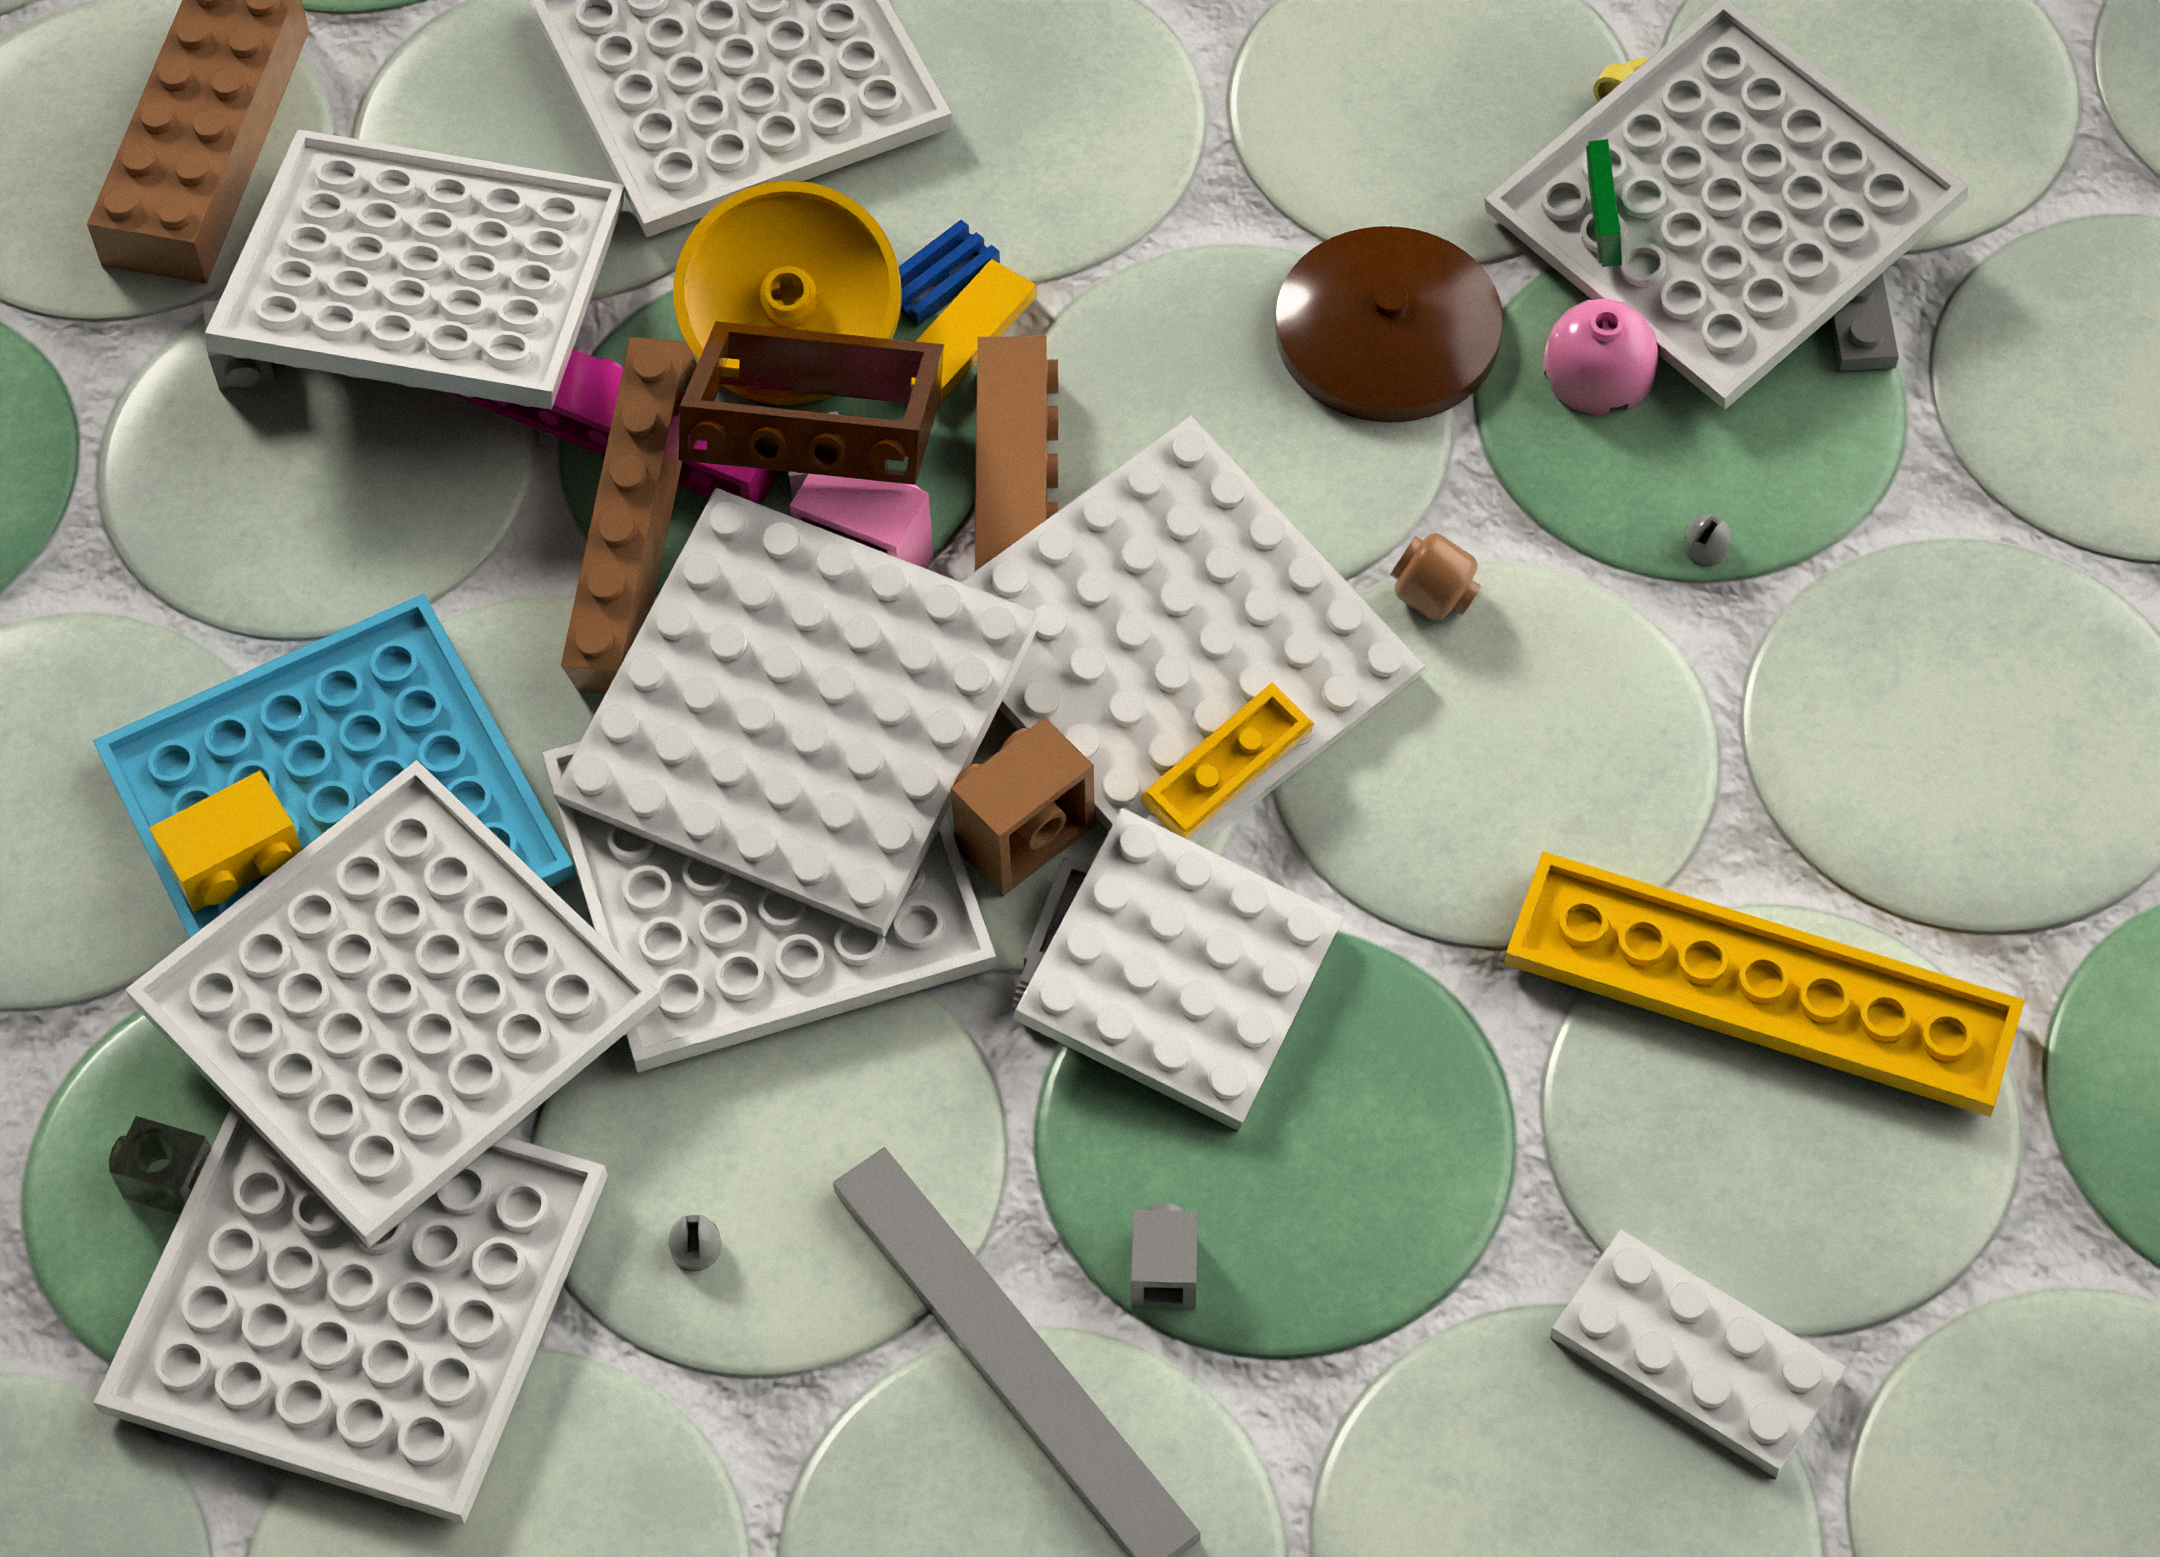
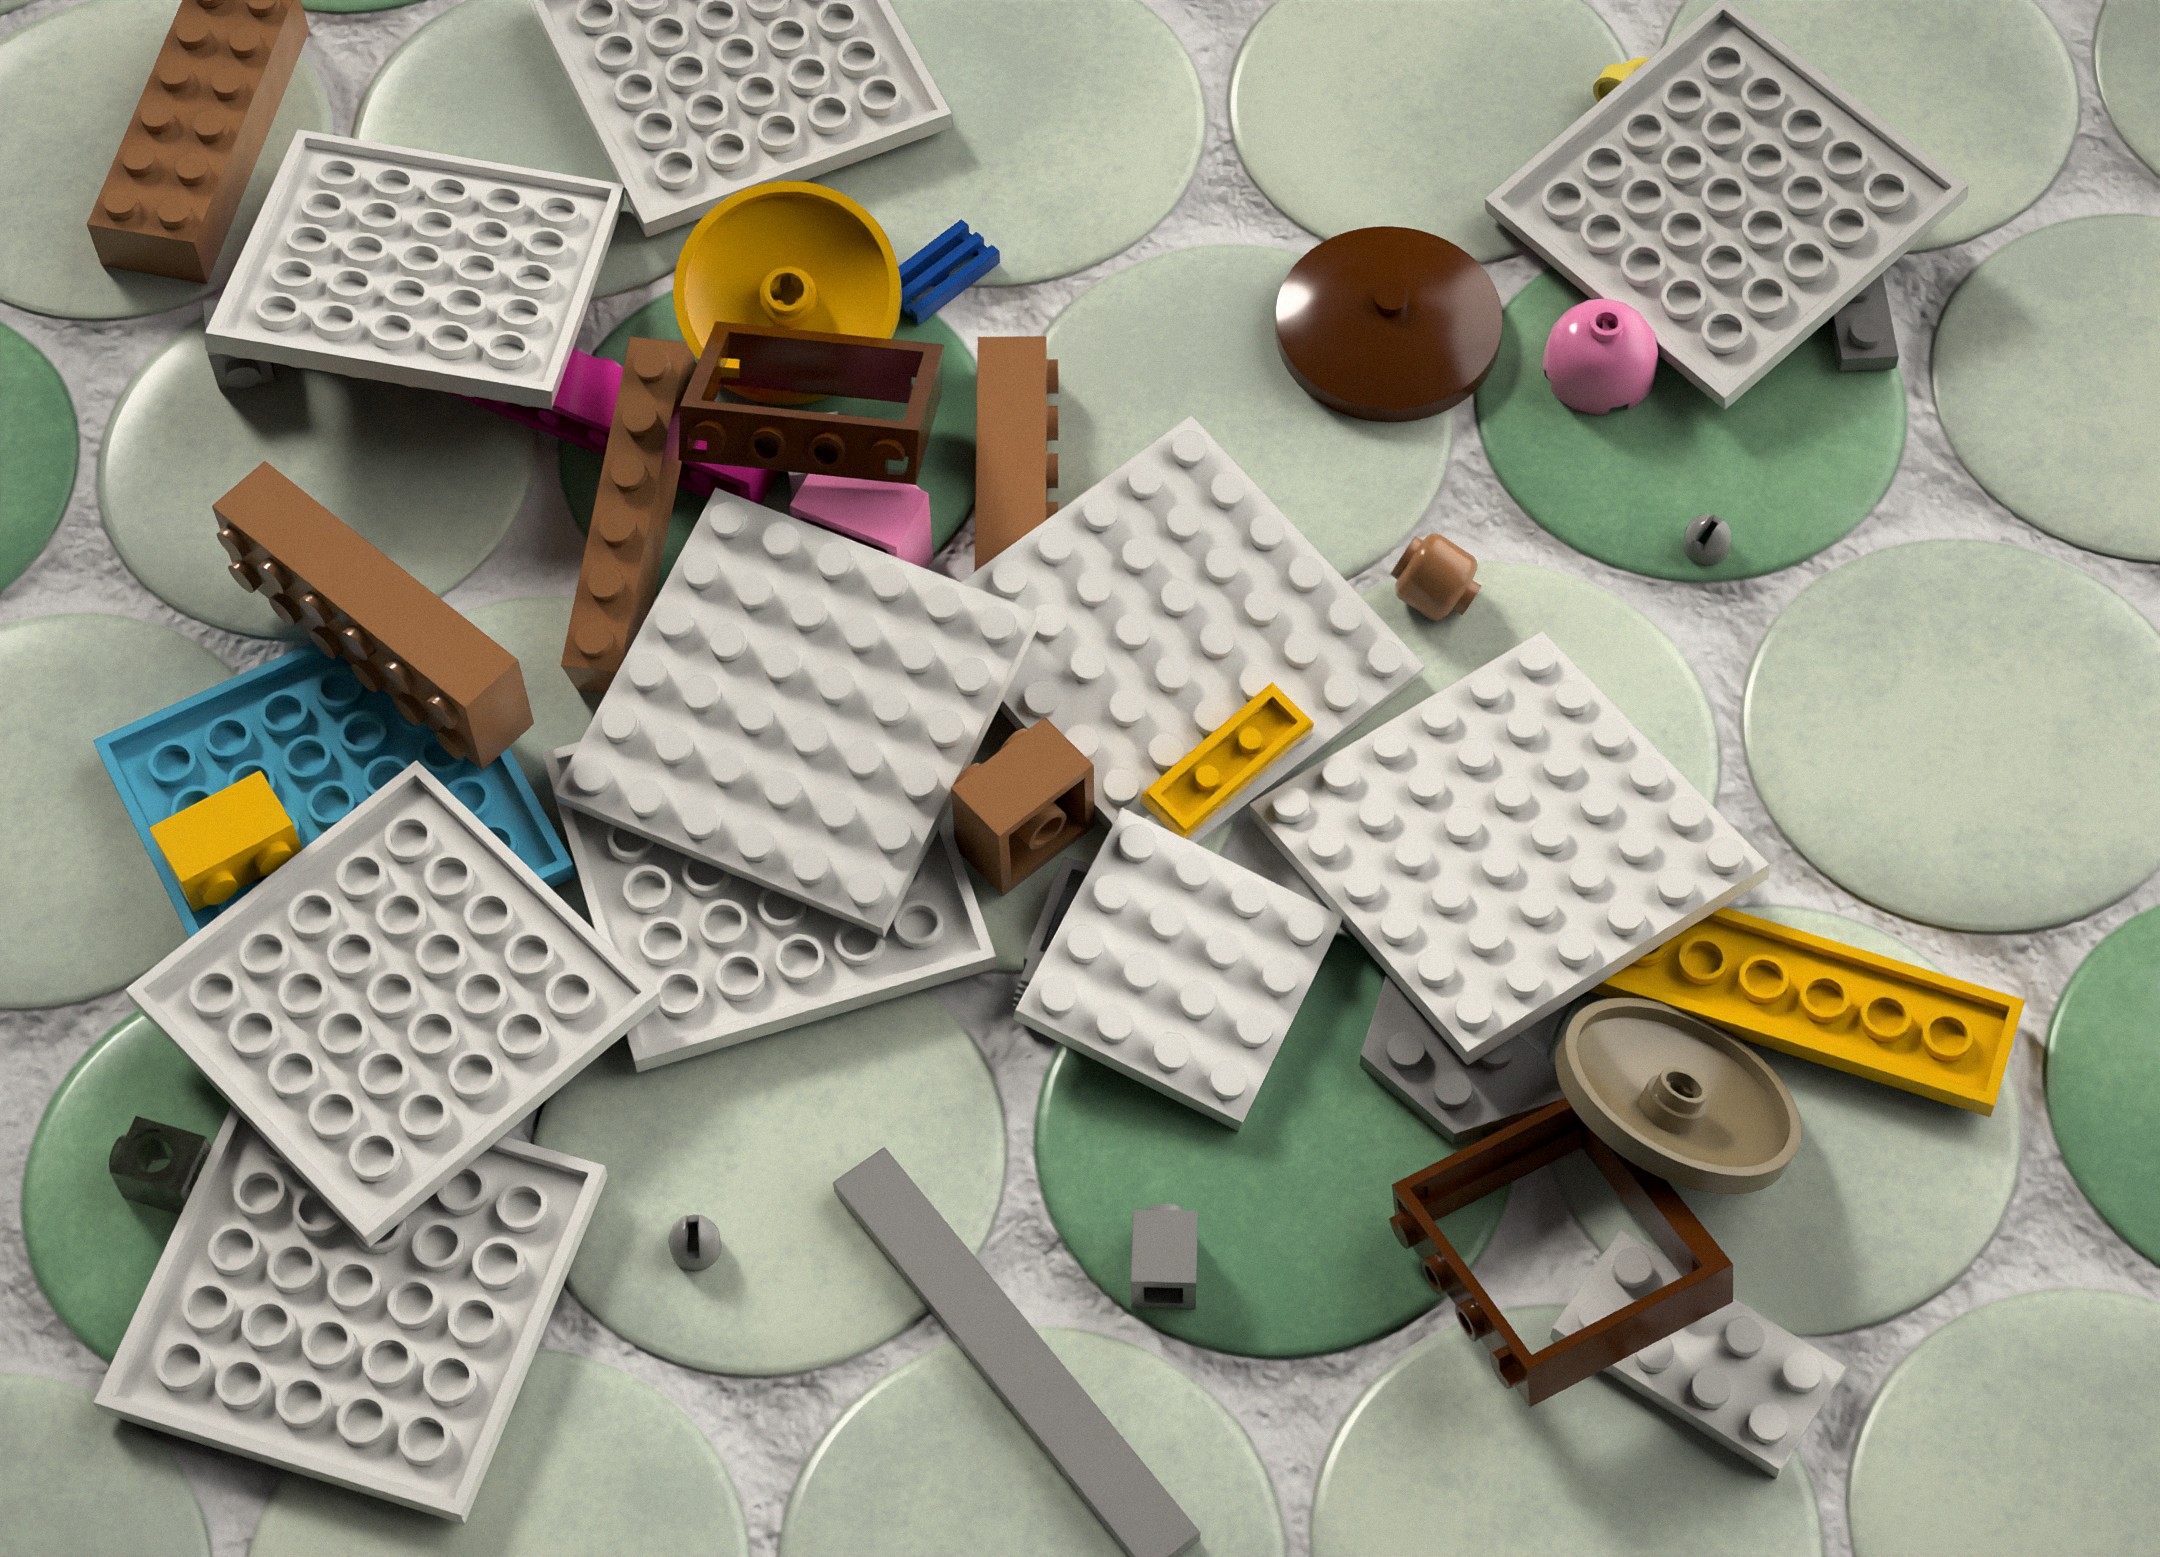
(373, 616): none -> medium nougat brick
(980, 310): yellow tile -> none
(1439, 1086): none -> light grey wing
(1507, 845): none -> white plate
(1511, 1155): none -> reddish brown window
(1603, 203): green tile -> none
(1678, 1096): none -> dark tan dish

